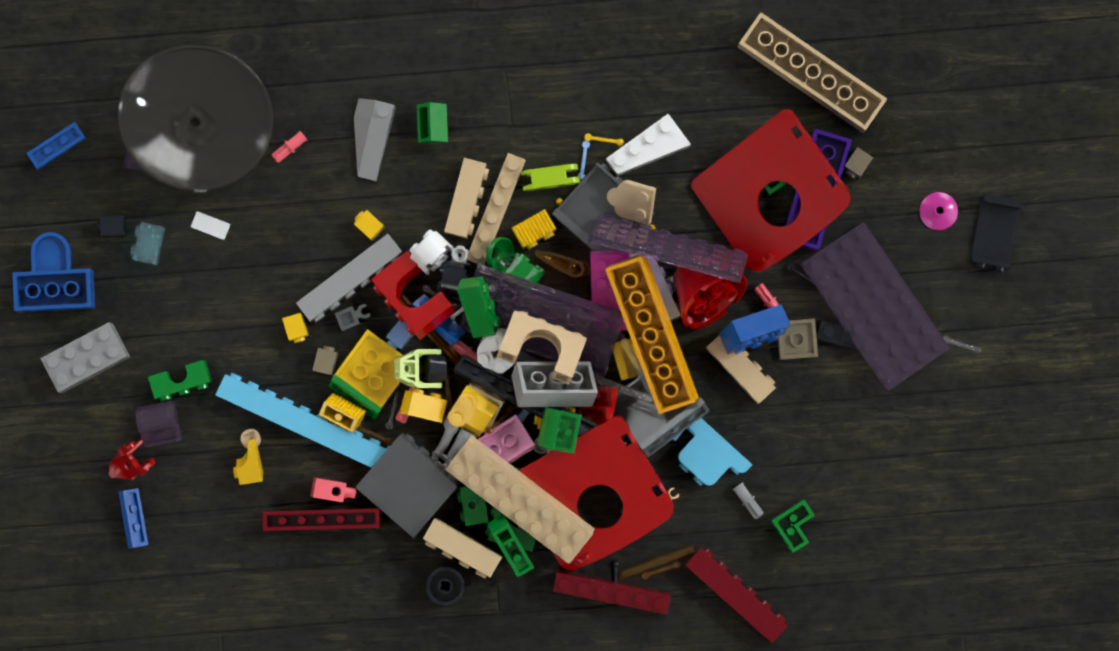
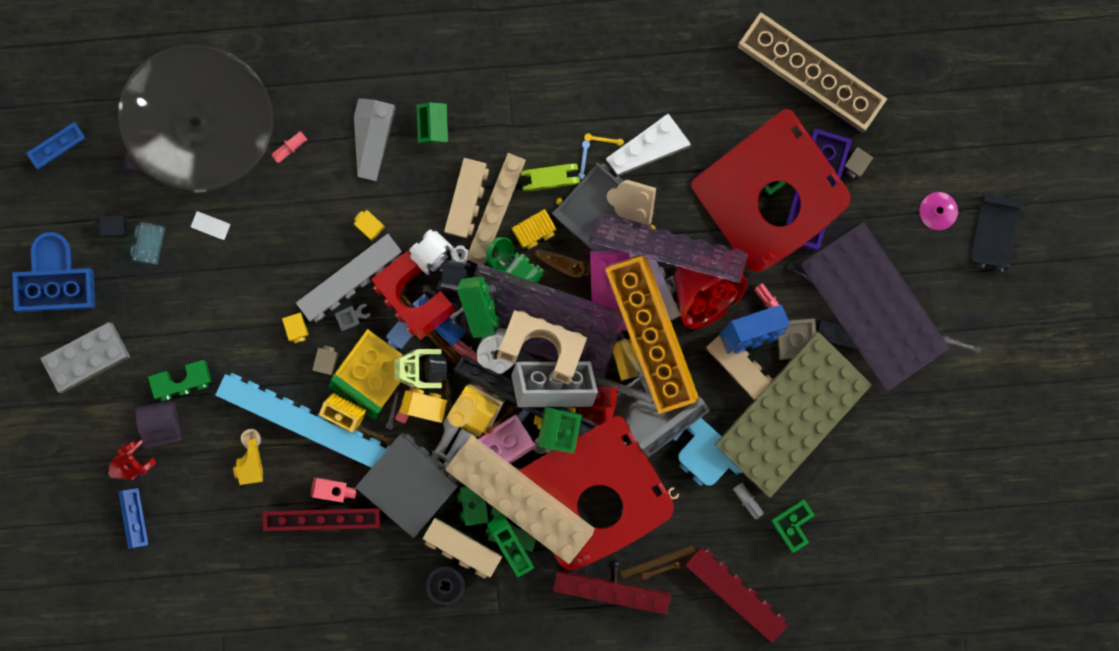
(793, 414): none -> olive plate

